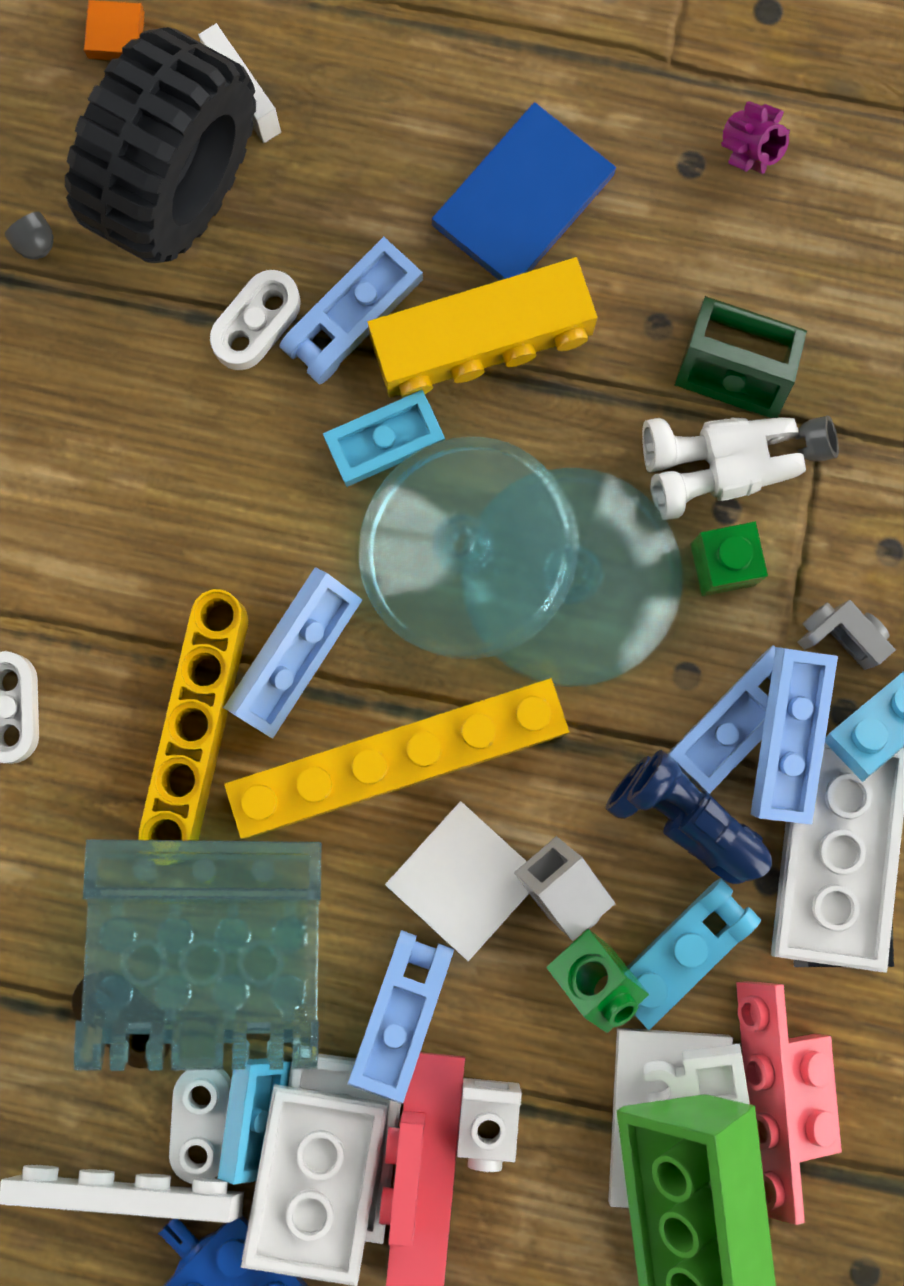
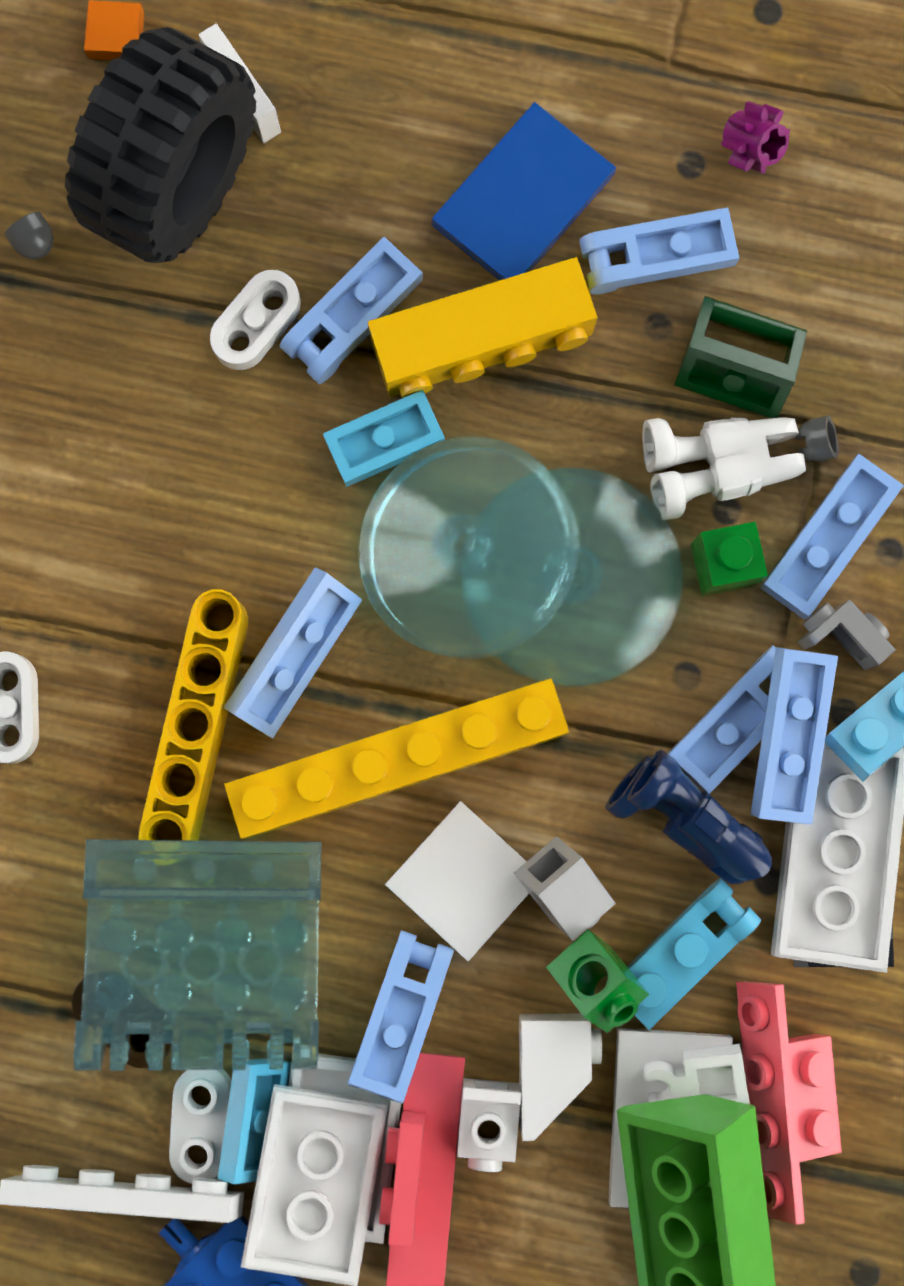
(553, 1066): none -> white slope
(660, 250): none -> light blue plate
(831, 536): none -> light blue plate

